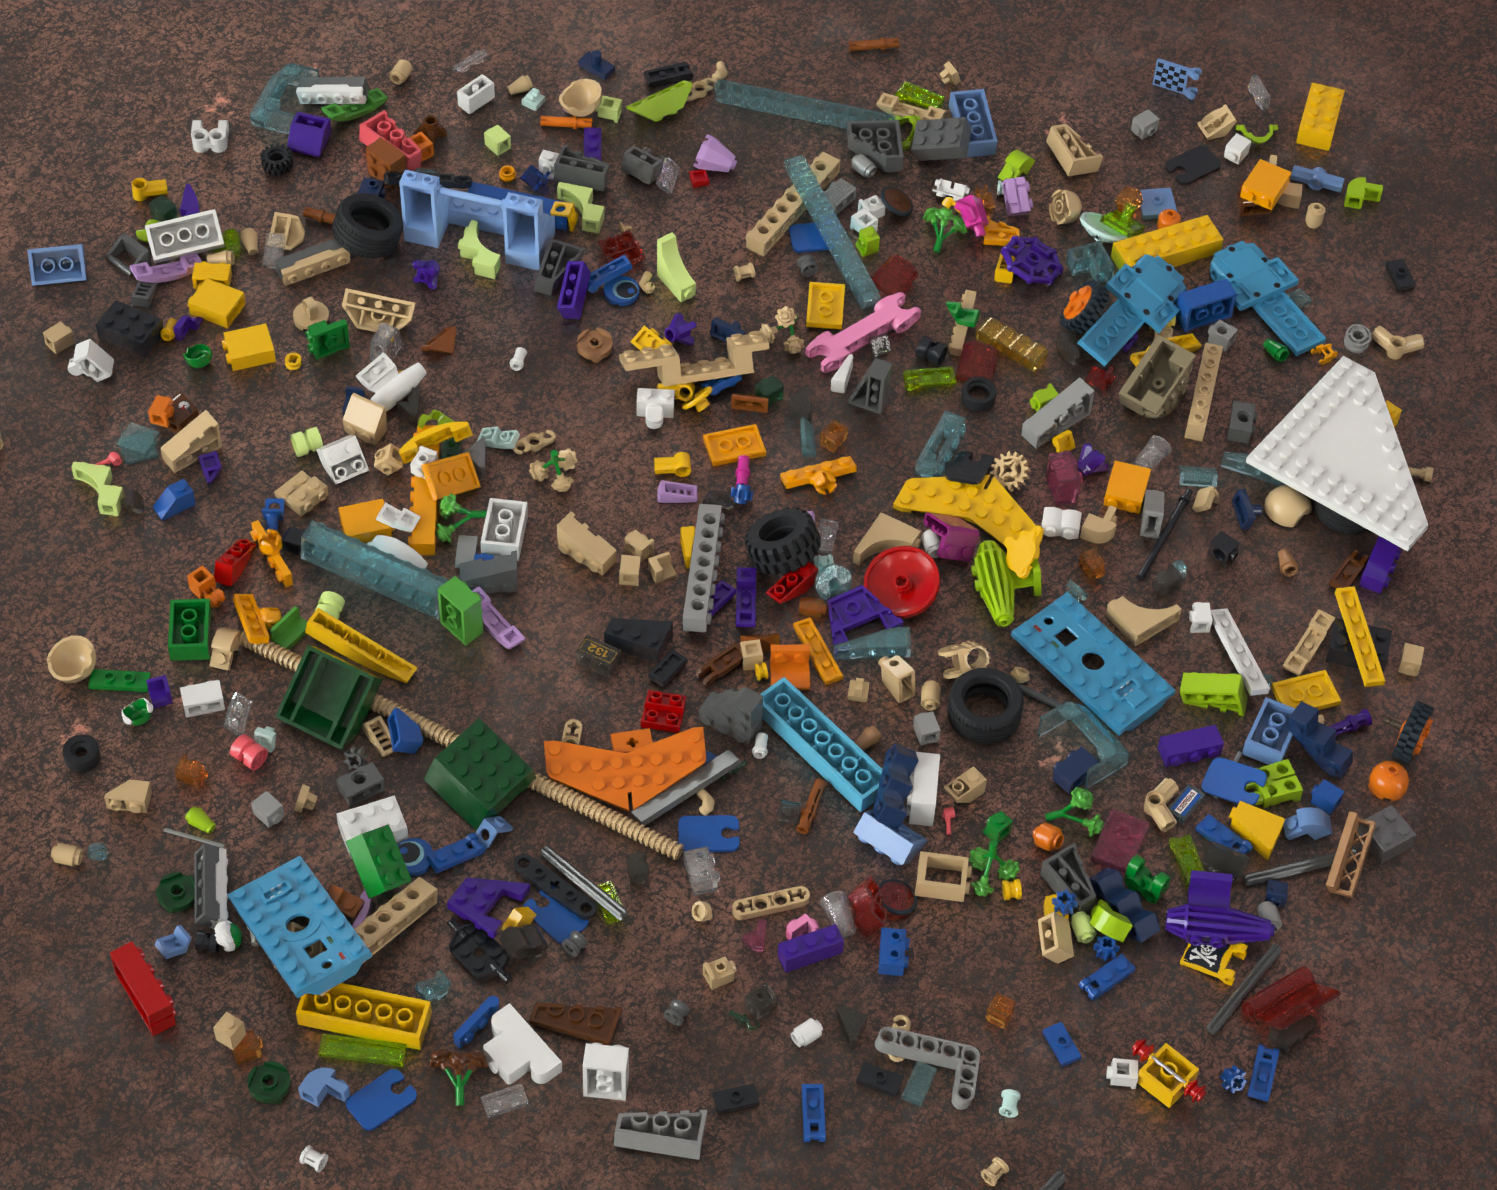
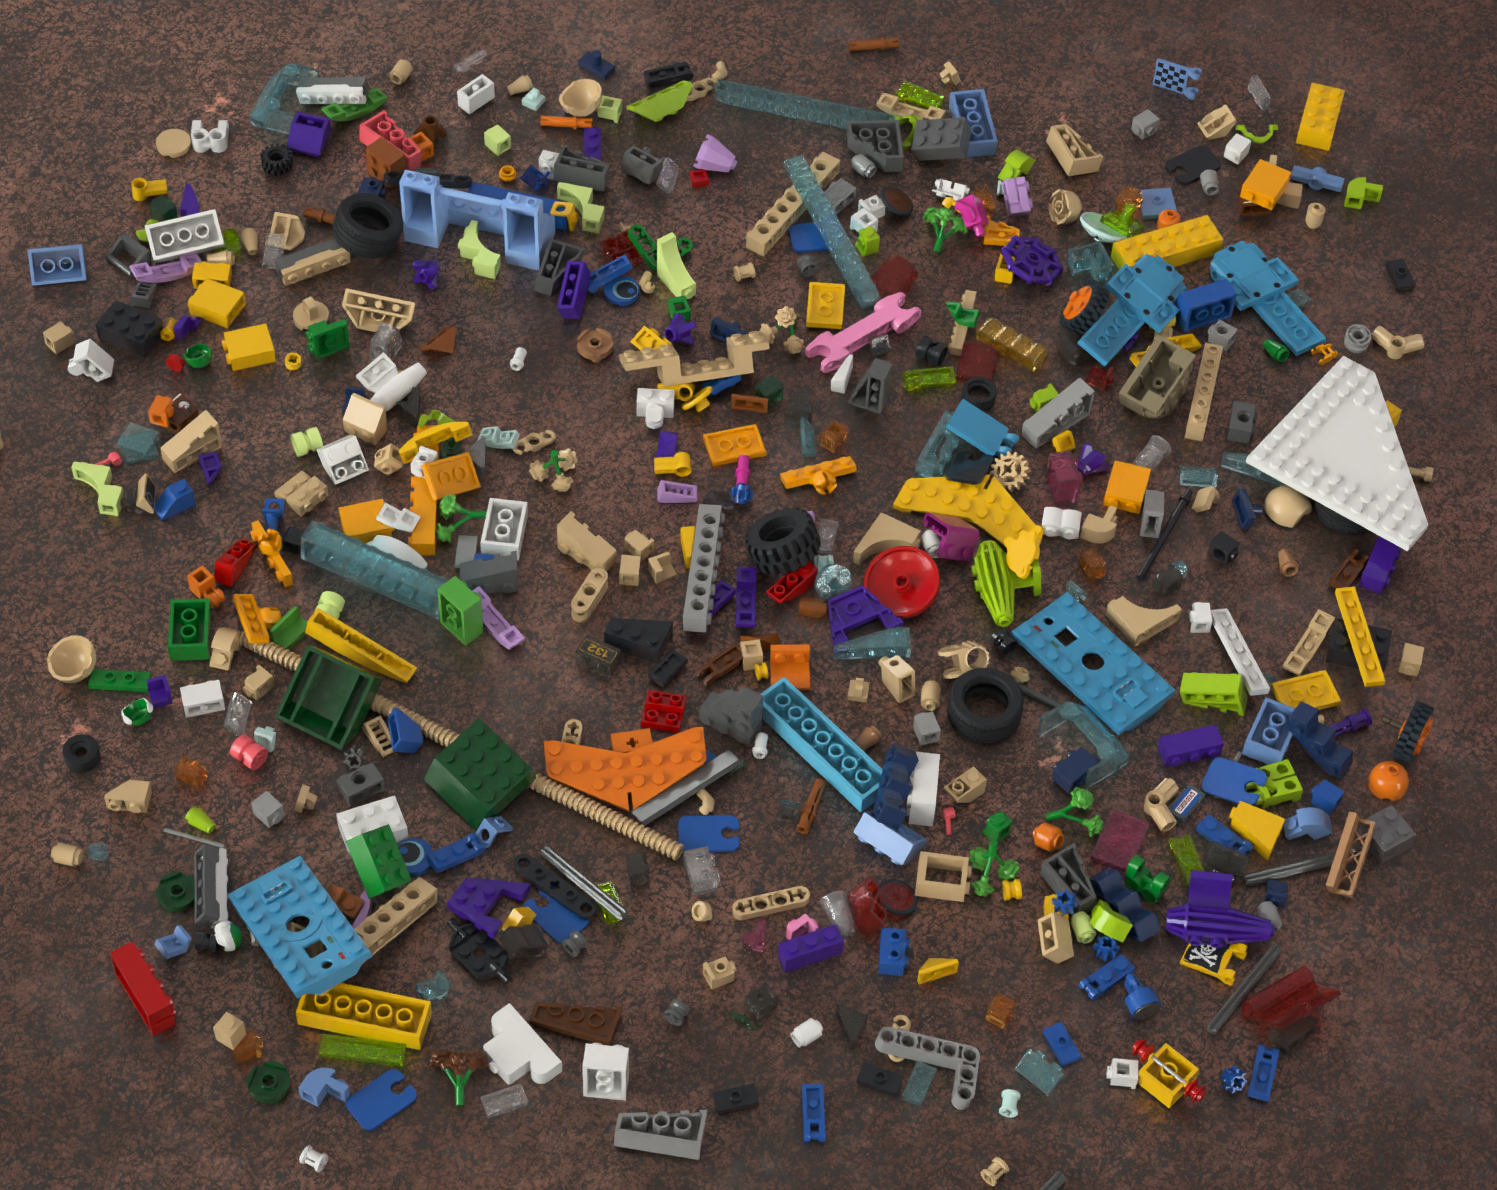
(146, 494): none -> tan slope
(173, 143): none -> tan tile
(175, 362): none -> red tile
(258, 683): none -> tan brick
(476, 1021): blue plate -> none
(589, 594): none -> tan piece
(647, 240): none -> green beam
(667, 444): none -> dark purple slope
(683, 309): none -> green brick
(819, 651): light orange tile -> none
(937, 968): none -> yellow slope
(981, 430): none -> dark azure tile
(1004, 642): none -> black wheel
(1040, 1071): none -> clear light blue bracket
(1141, 1000): none -> blue piece
(1210, 182): none -> light grey brick

